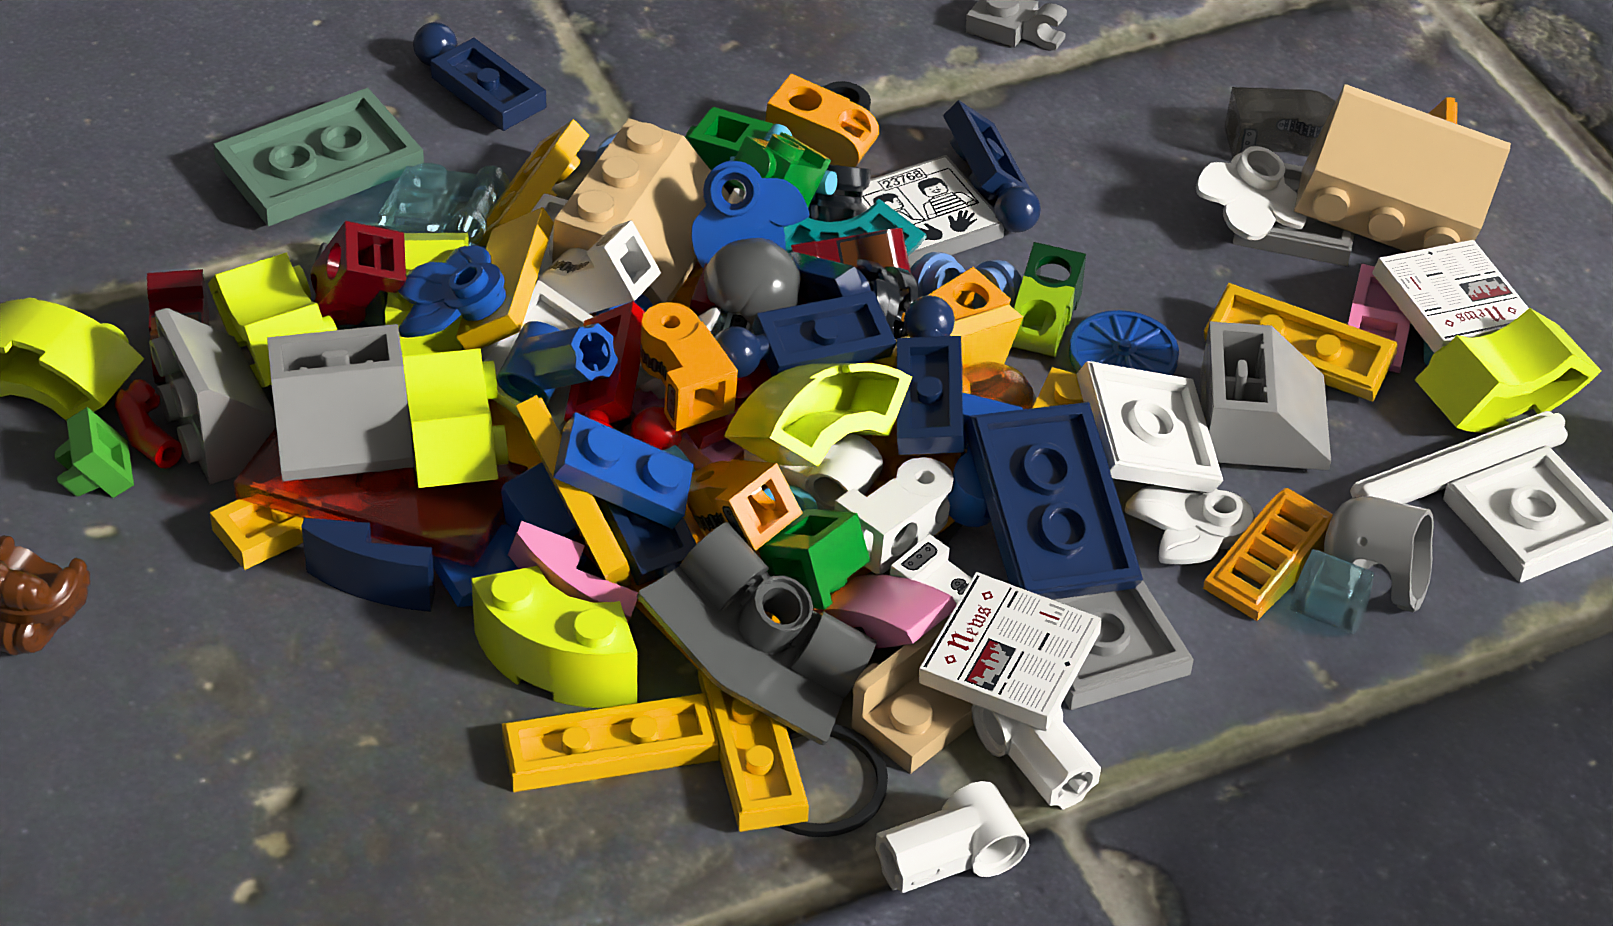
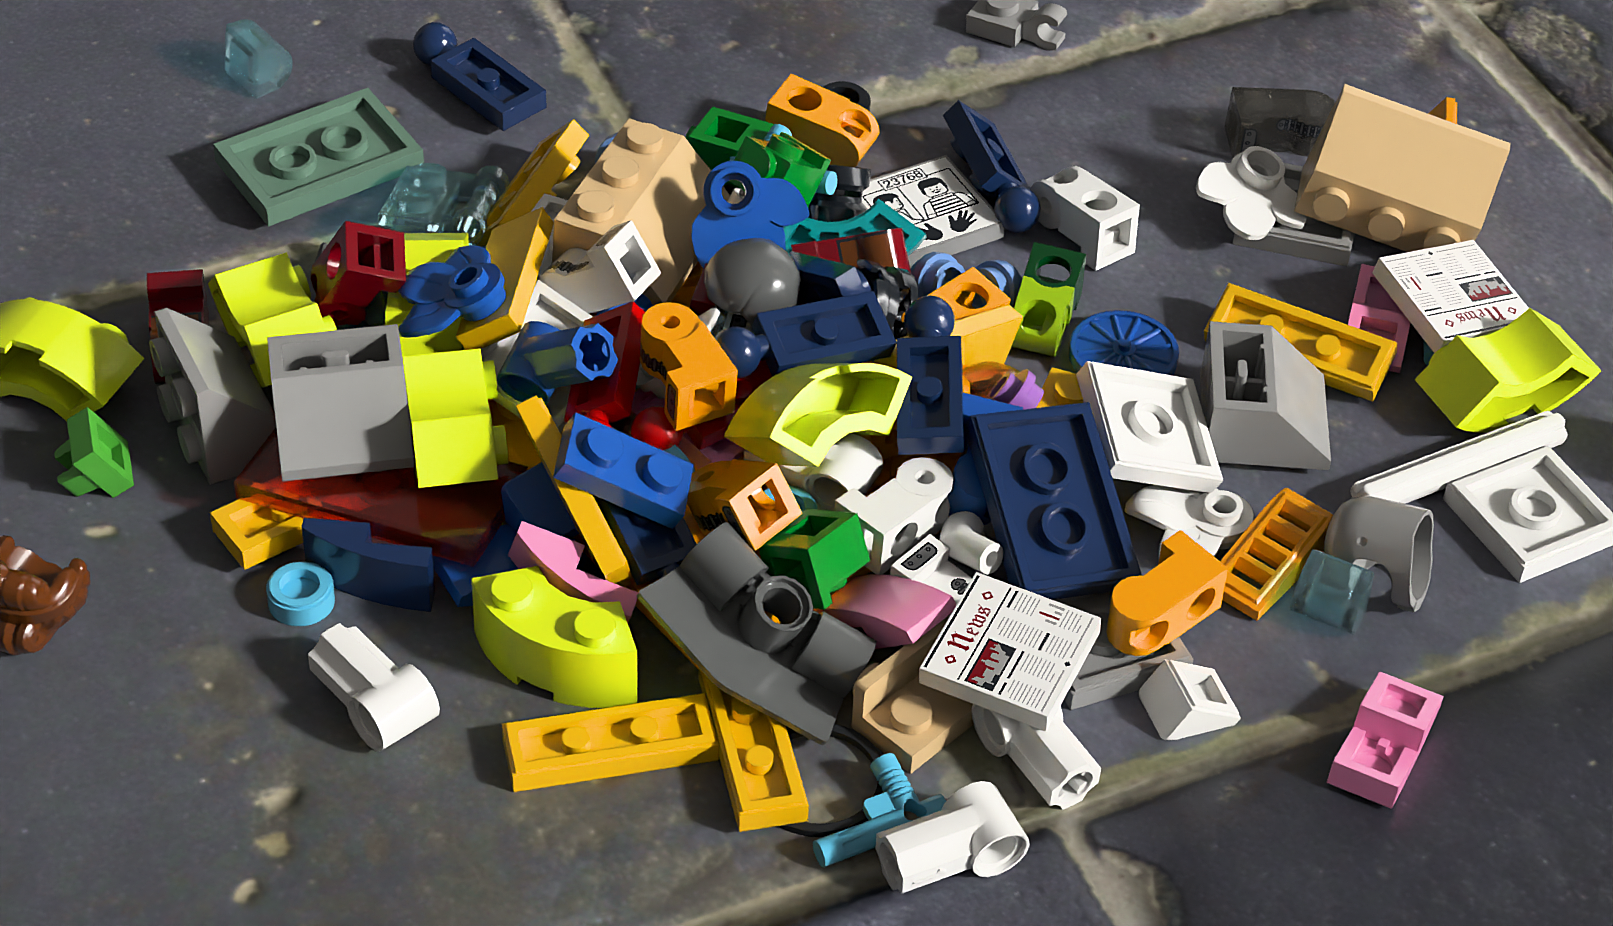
(140, 429): red arm -> none
(255, 58): none -> clear light blue brick
(300, 593): none -> medium azure tile
(379, 696): none -> white piece
(882, 812): none -> medium azure hose
(968, 542): none -> white arm
(1017, 390): none -> medium lavender plate
(1089, 215): none -> white leg
(1167, 599): none -> light orange leg
(1187, 700): none -> white slope
(1385, 739): none -> bright pink slope

